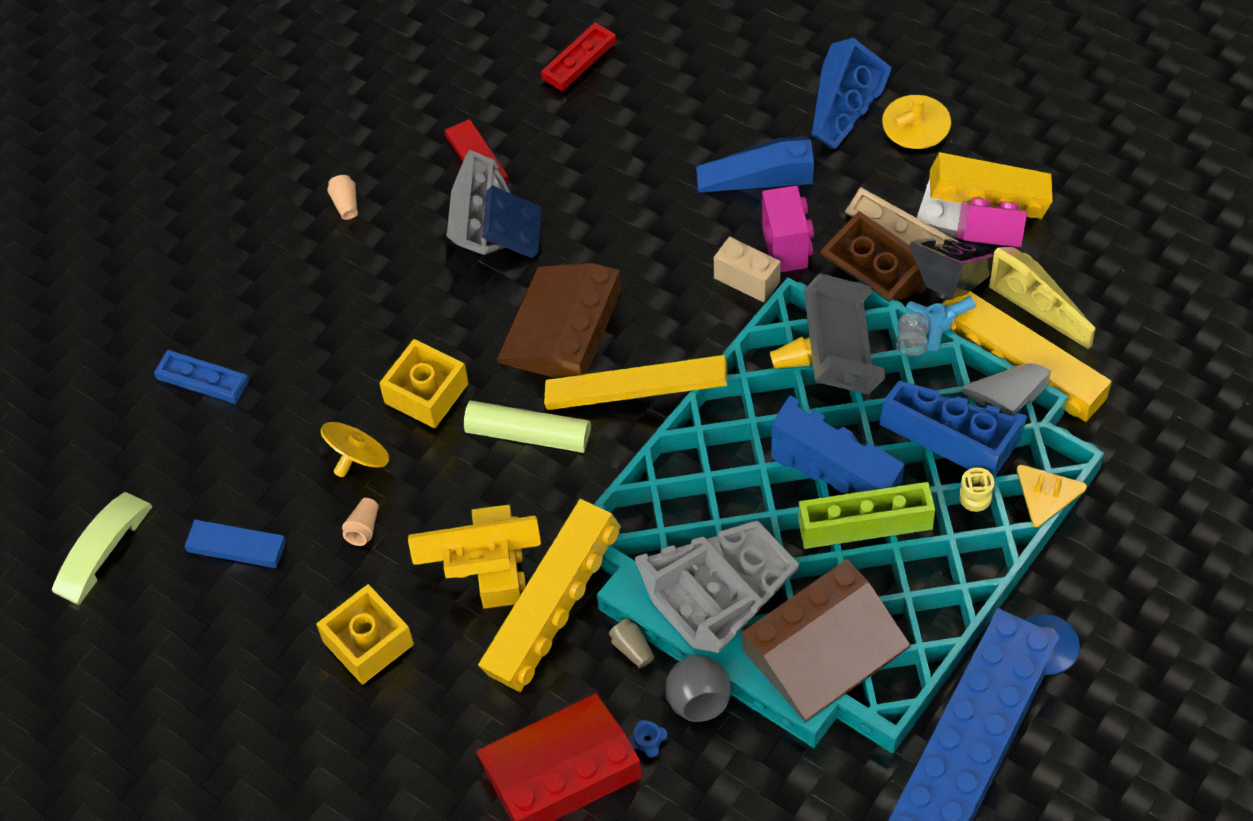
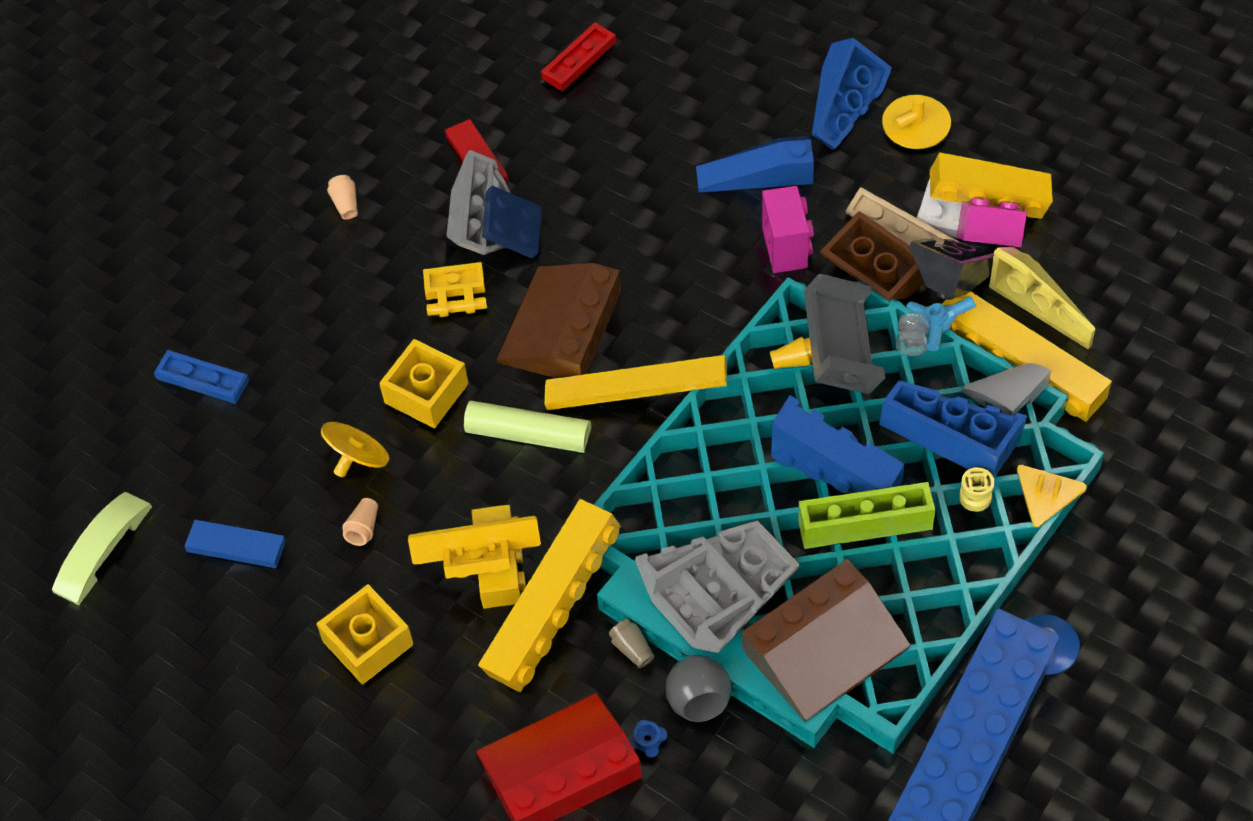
(451, 282): none -> yellow plate
(747, 269): tan brick -> none

